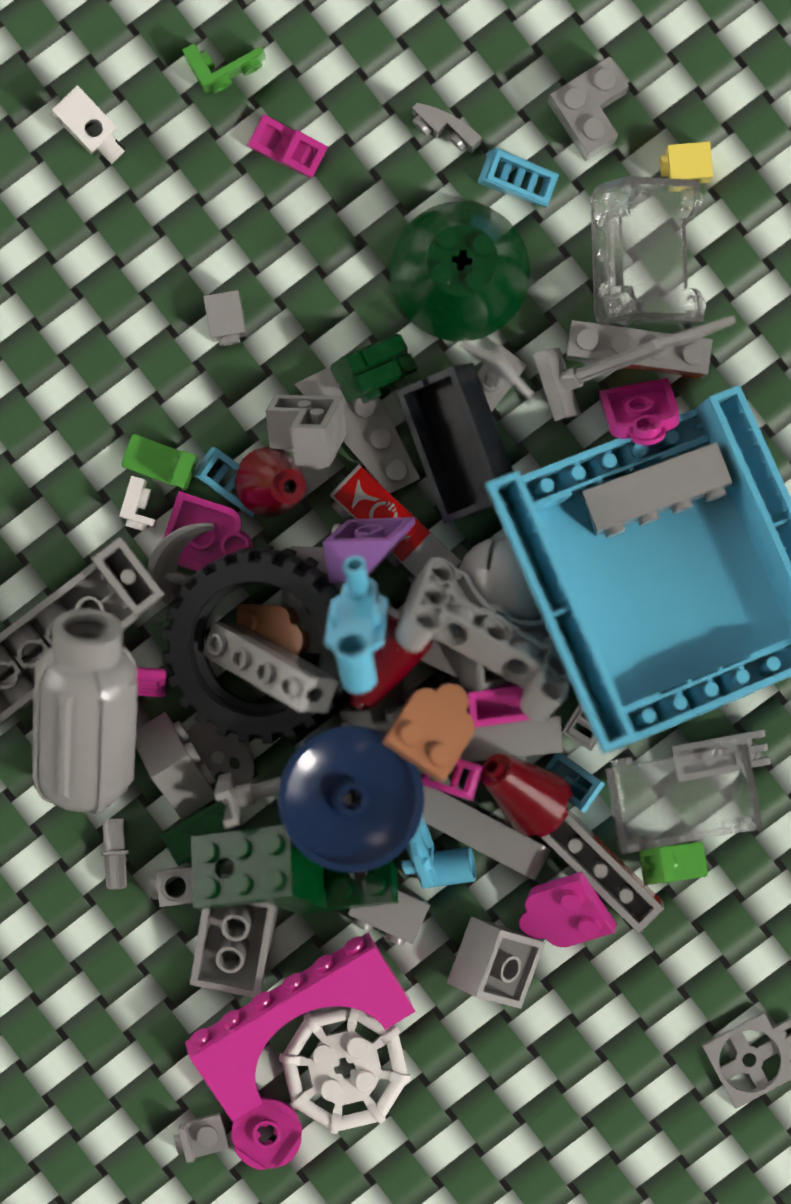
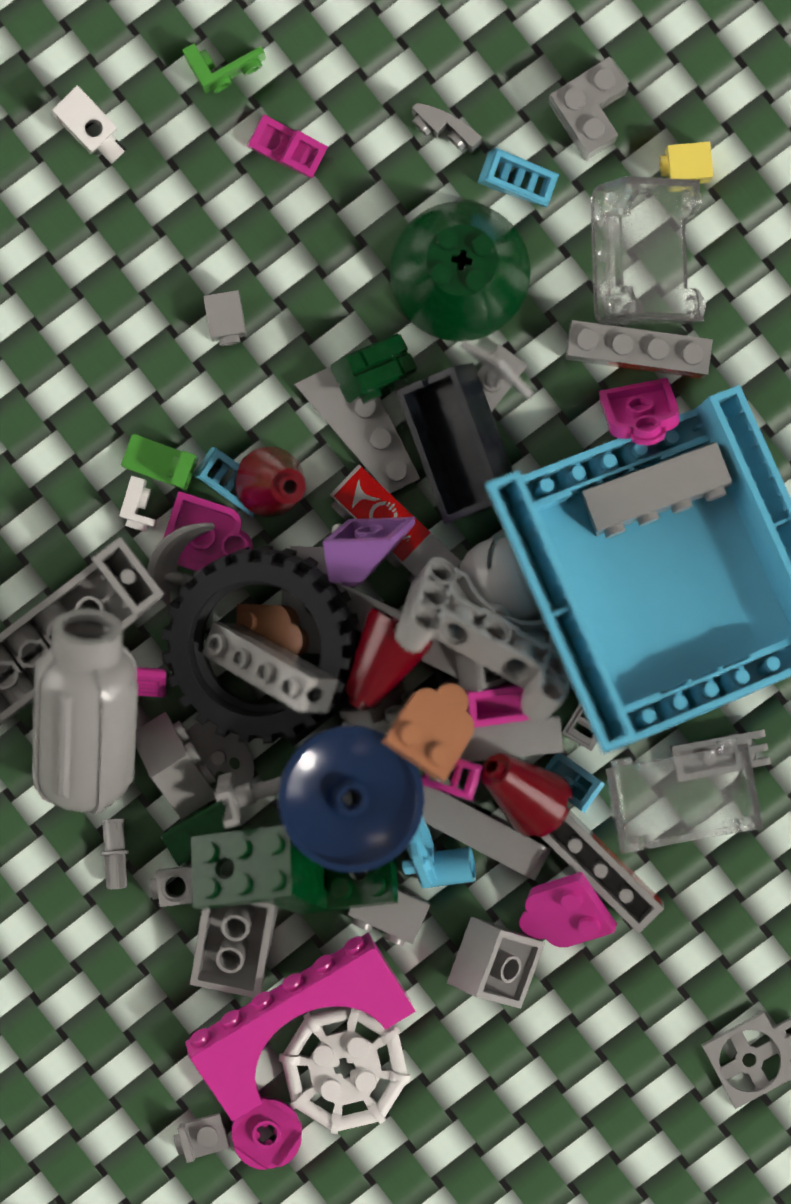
(308, 427): light grey brick -> none
(357, 627): medium azure piece -> none
(561, 382): light grey piece -> none
(673, 863): bright green bracket -> none

